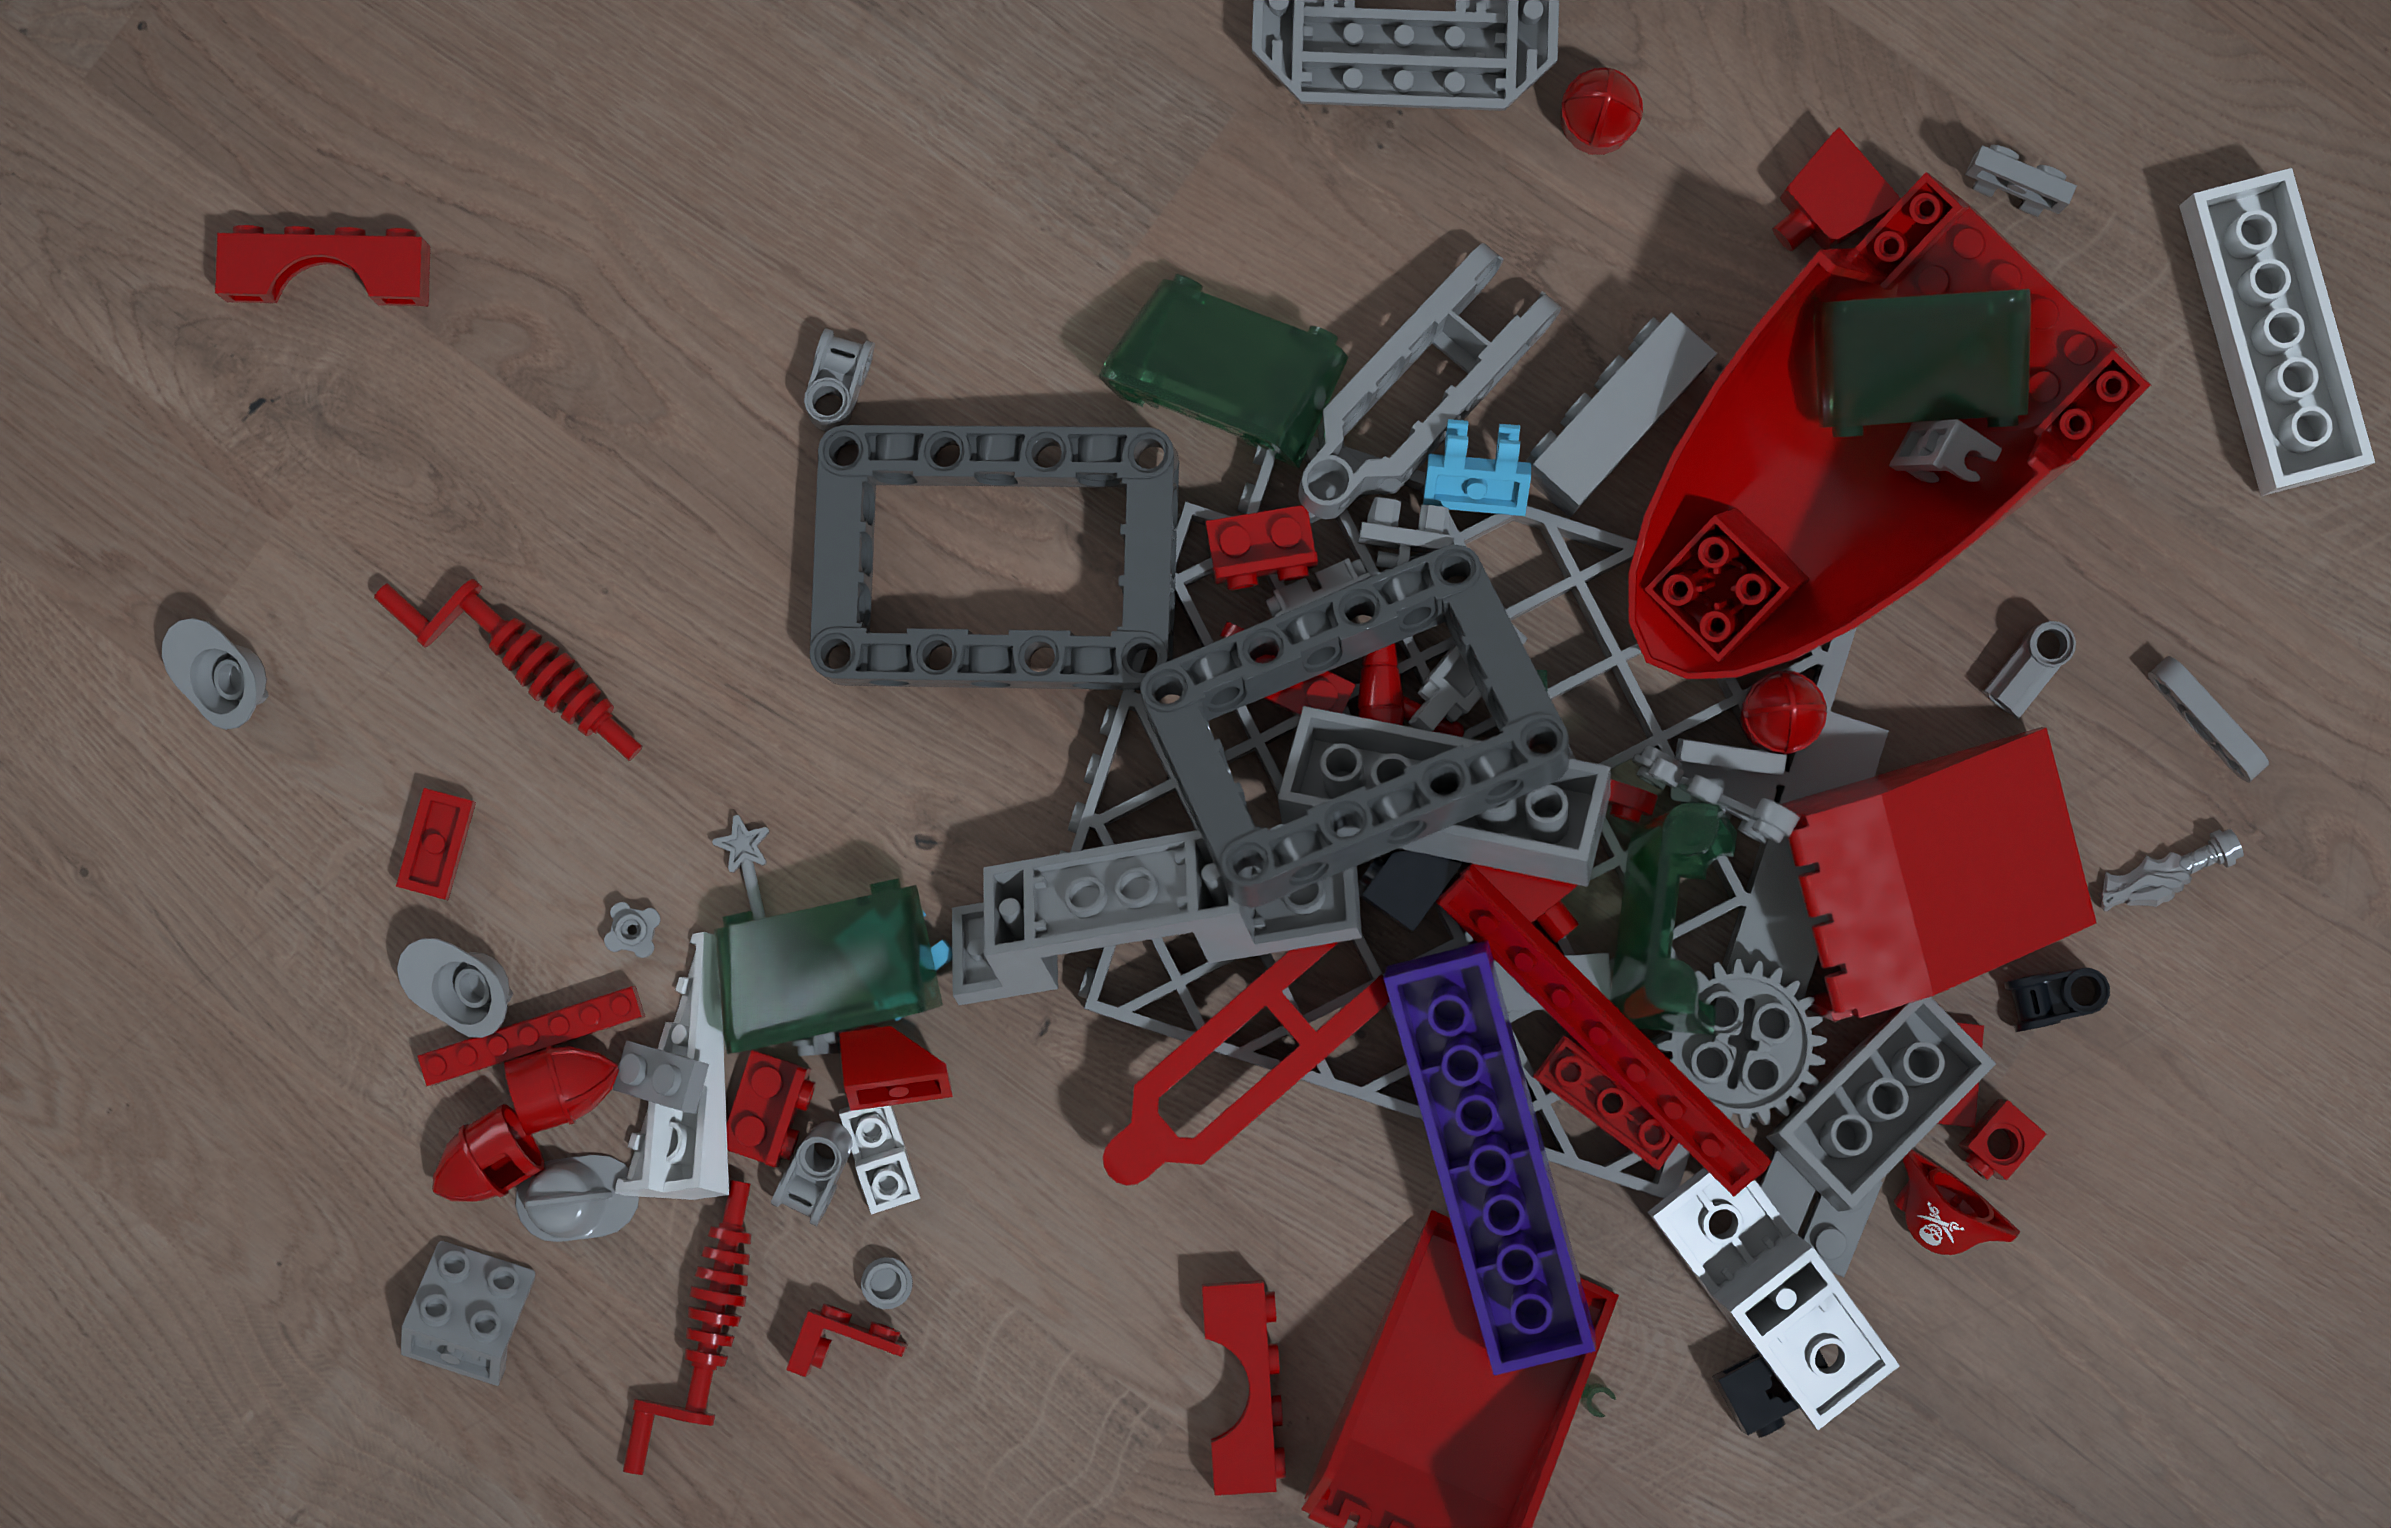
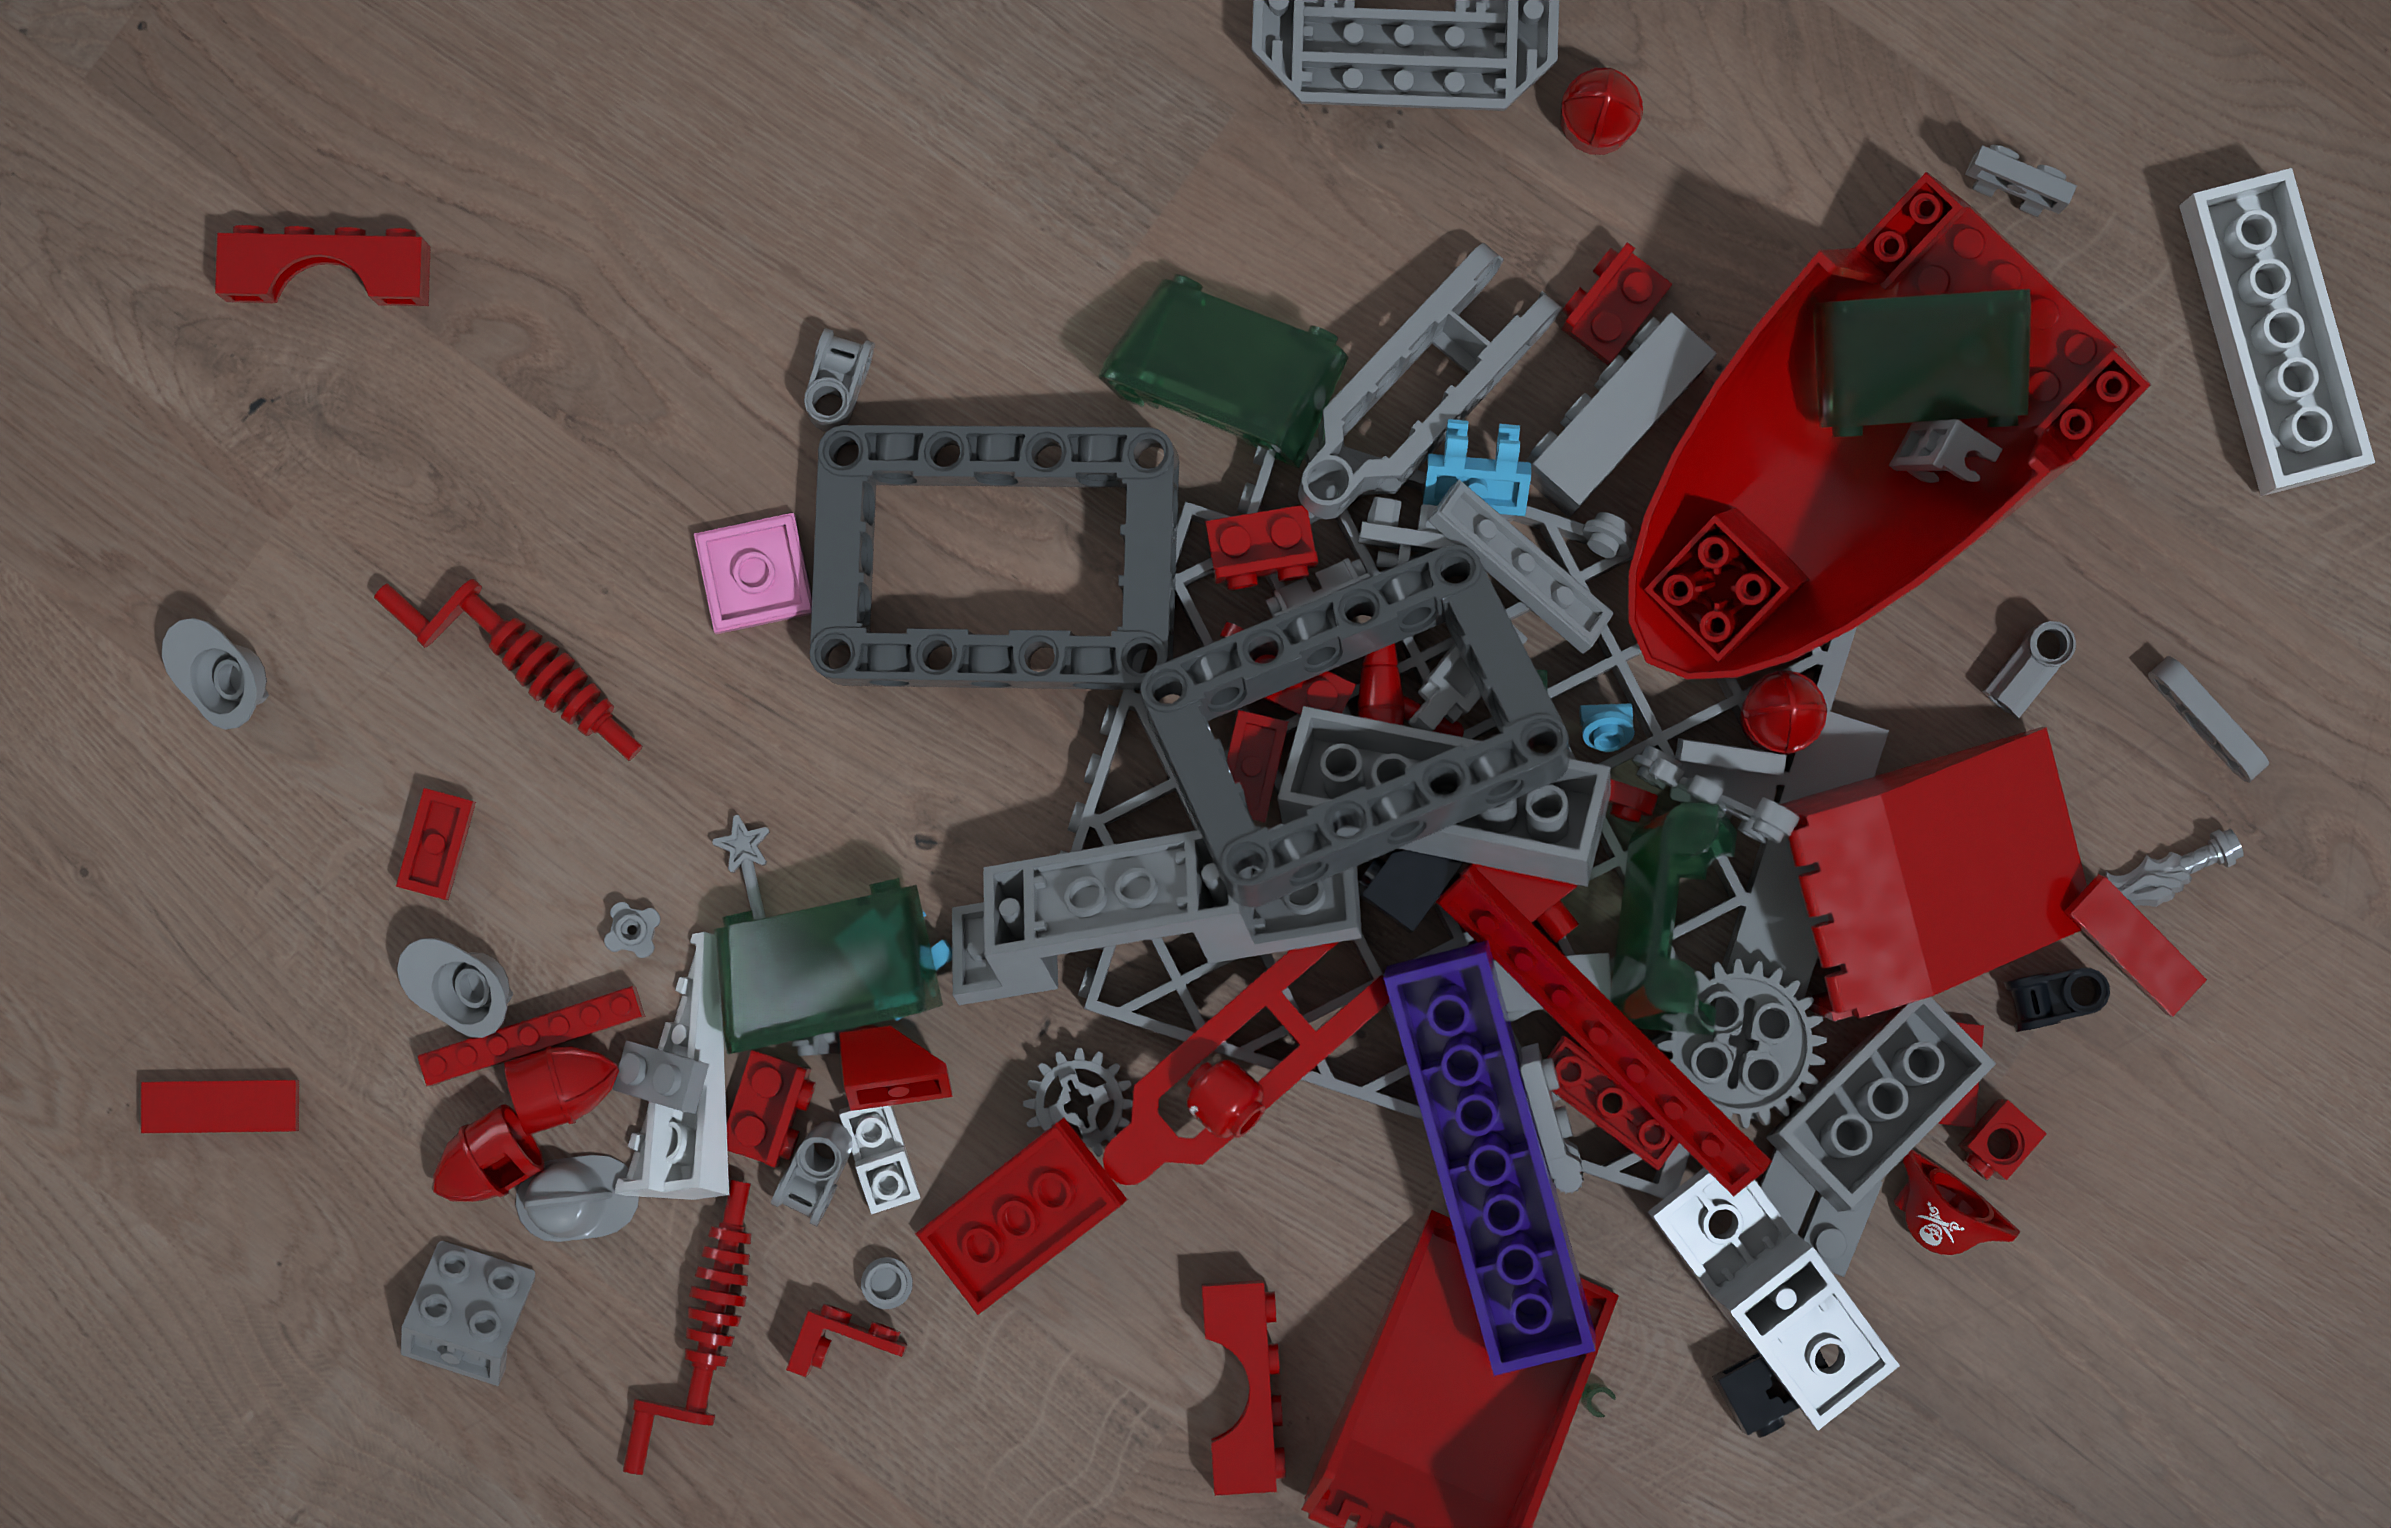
(220, 1106): none -> red tile
(754, 573): none -> bright pink tile
(1021, 1216): none -> red tile
(1102, 1094): none -> light grey gear
(1225, 1099): none -> red head
(1255, 759): none -> red plate
(1521, 566): none -> light grey tile
(1551, 1122): none -> light grey hinge
(1607, 725): none -> medium azure plate
(1608, 535): none -> light grey plate
(1615, 304): none -> red bracket
(1833, 196): red torso -> none
(2135, 945): none -> red tile

